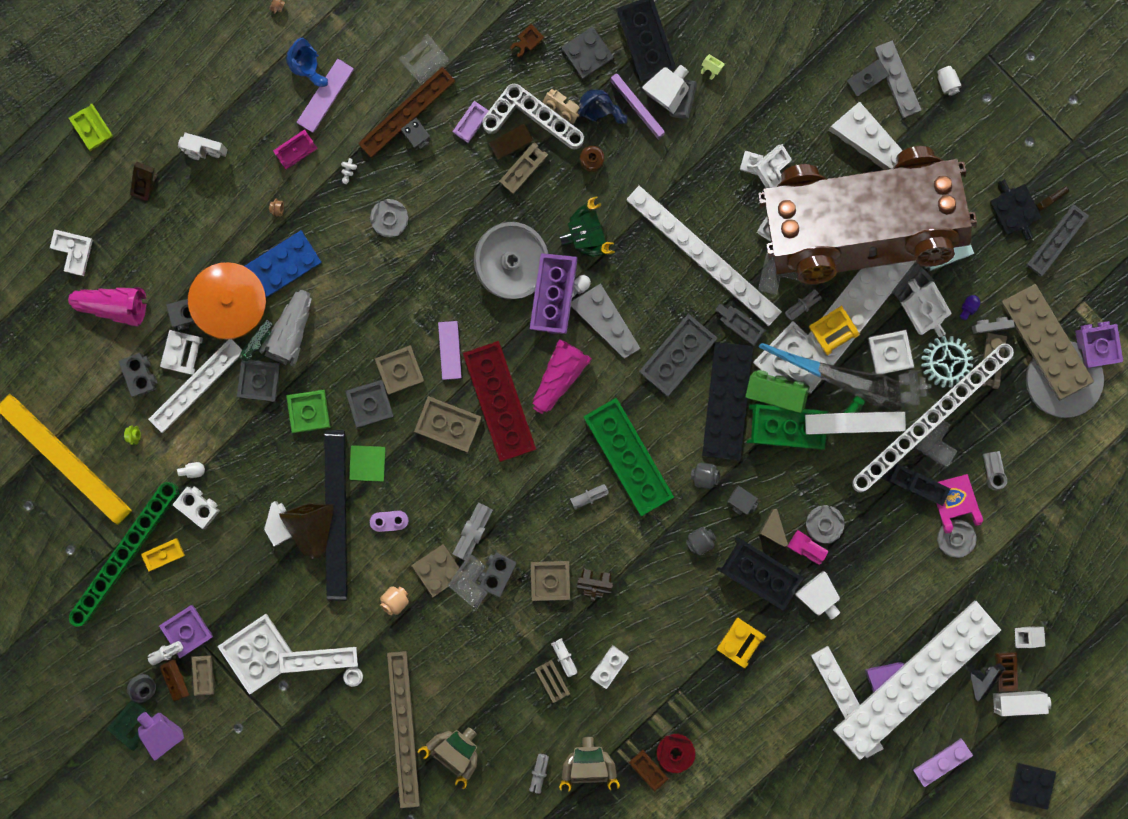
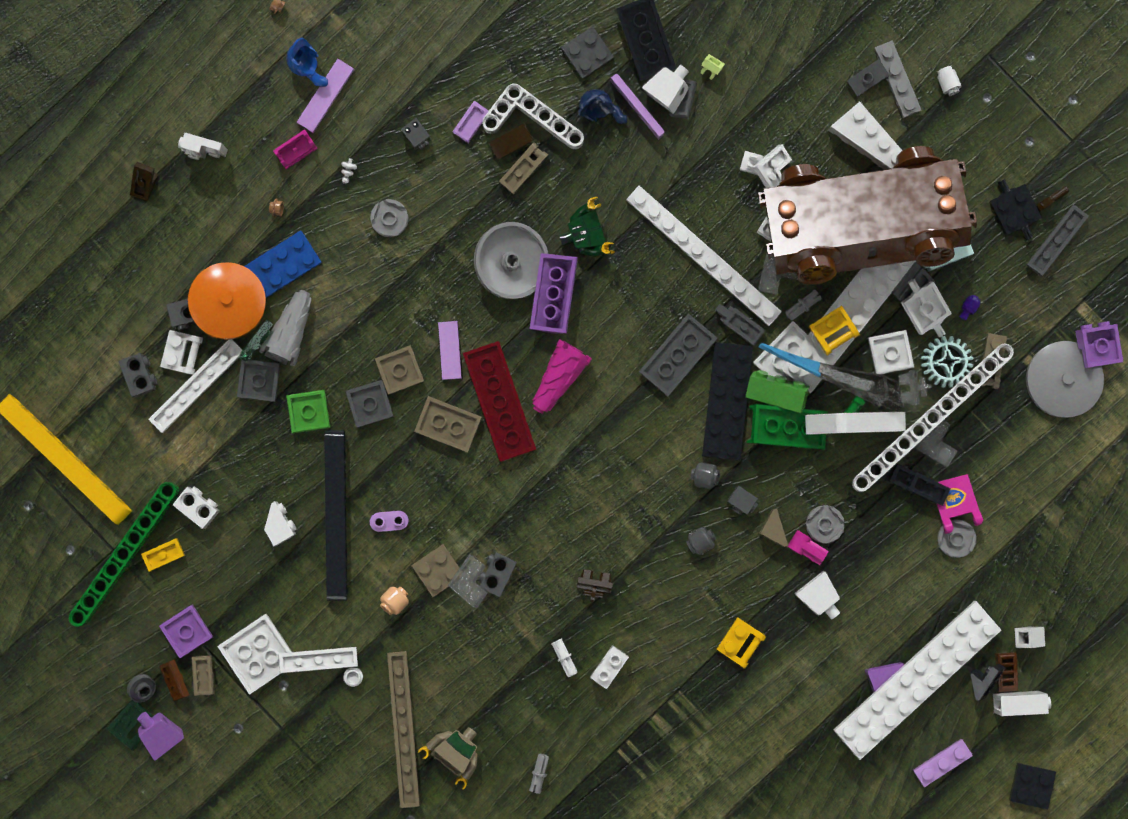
(77, 248): white plate -> none
(91, 127): lime plate -> none
(119, 304): dark pink cone -> none
(132, 435): lime plate -> none
(165, 653): white axle -> none
(192, 470): white cylinder -> none
(309, 527): dark brown slope -> none
(367, 463): bright green sticker -> none
(406, 112): reddish brown plate -> none
(428, 64): clear plate -> none
(472, 531): light grey piece -> none
(528, 39): reddish brown plate -> none
(544, 666): dark tan tile -> none
(550, 580): dark tan plate -> none
(568, 111): tan hinge -> none
(581, 284): white cylinder -> none
(588, 765): dark tan torso -> none
(589, 496): light grey axle -> none
(590, 164): reddish brown head -> none
(604, 318): light grey wing -> none
(628, 456): green plate -> none
(648, 770): reddish brown plate -> none
(666, 759): dark red plate -> none
(761, 574): black plate -> none
(838, 686): white plate -> none
(993, 468): light grey piece -> none
(1000, 324): light grey plate -> none
(1047, 342): dark tan plate -> none

